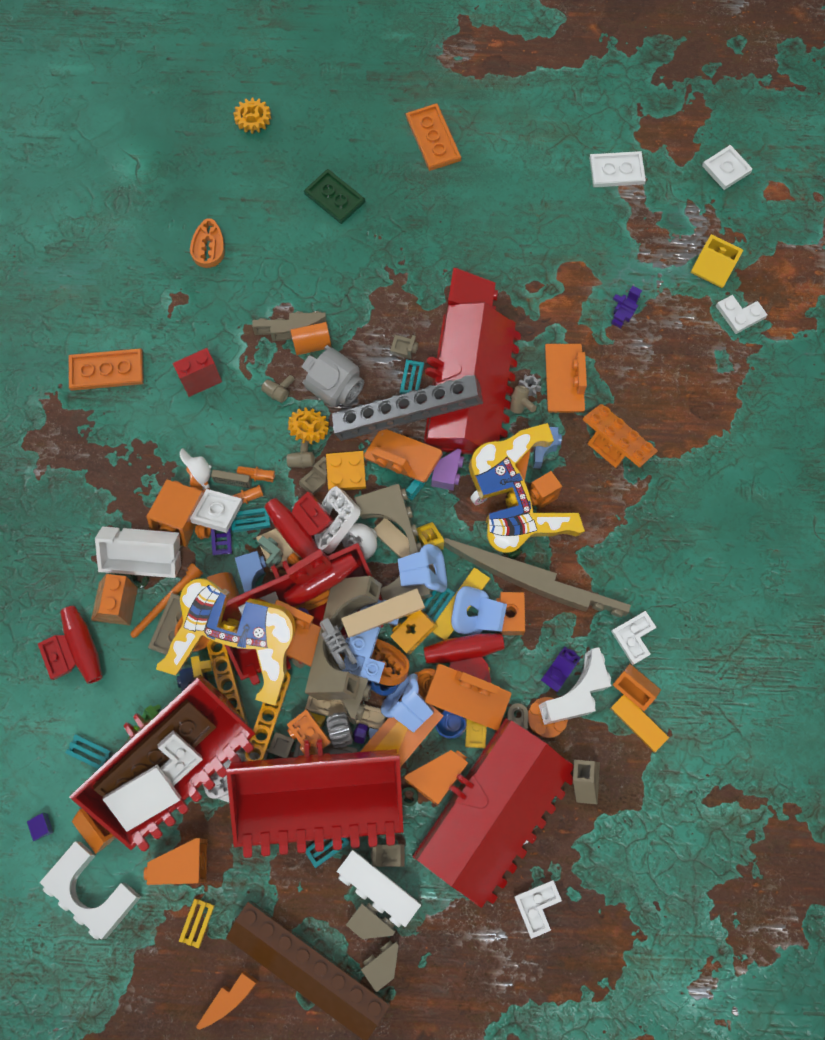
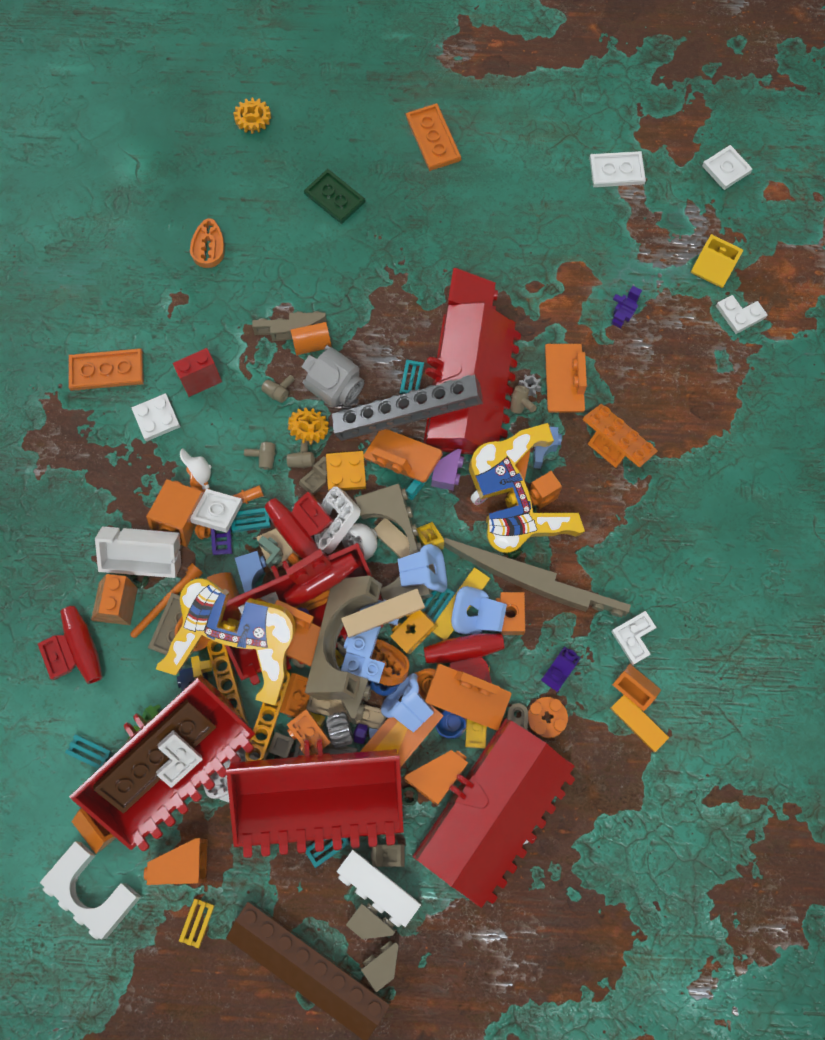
(40, 826): dark purple slope -> none
(141, 798): white tile -> none
(155, 417): none -> white plate
(228, 999): orange slope -> none
(231, 479): dark tan tile -> none
(257, 474): orange axle -> none
(265, 453): none -> dark tan piece
(295, 698): none -> orange bracket
(336, 643): light grey hinge -> none
(404, 346): dark tan bracket -> none
(532, 904): white plate -> none
(578, 700): white arch -> none
(586, 781): dark tan slope -> none

